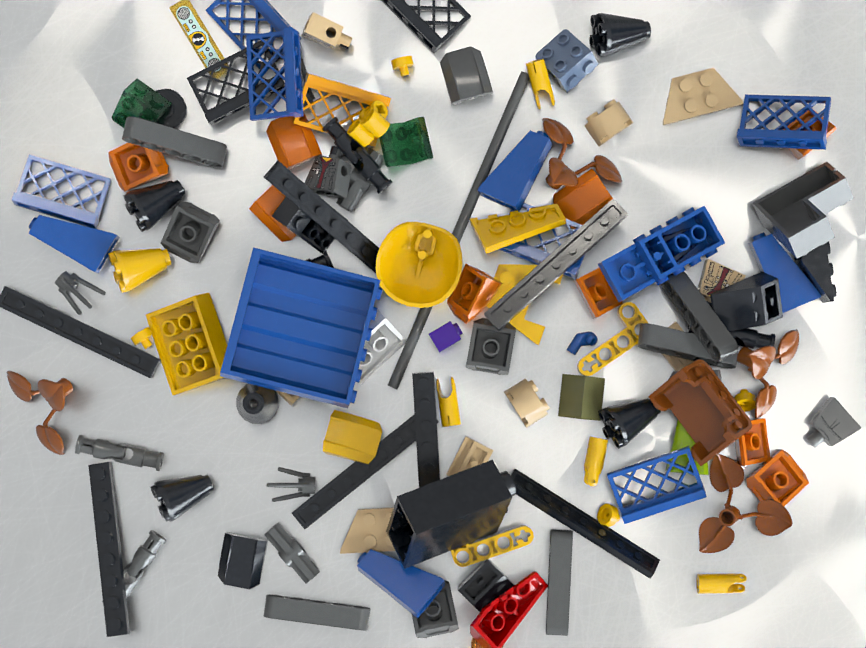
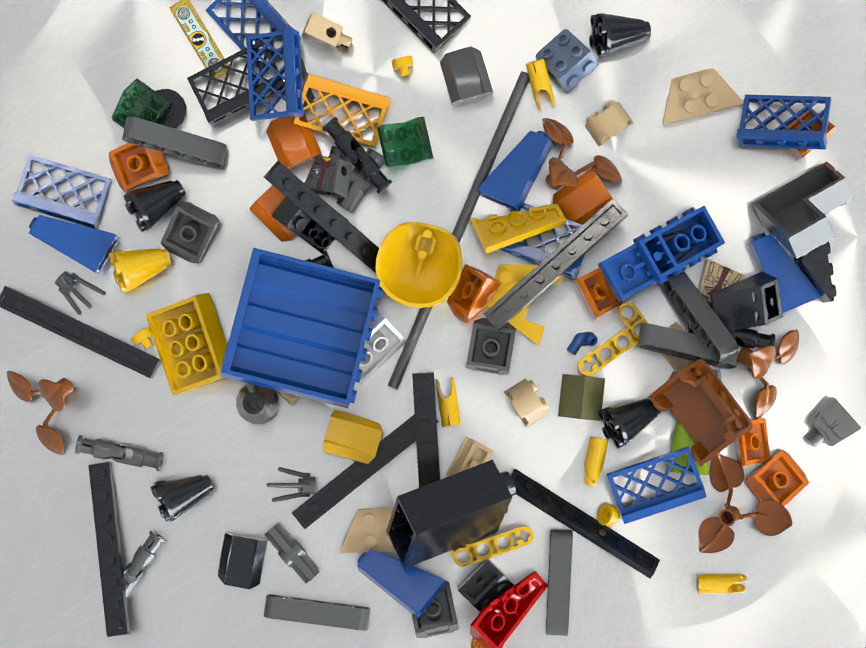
(369, 124): yellow piece -> none
(446, 336): dark purple brick -> none
(746, 400): yellow tile -> none

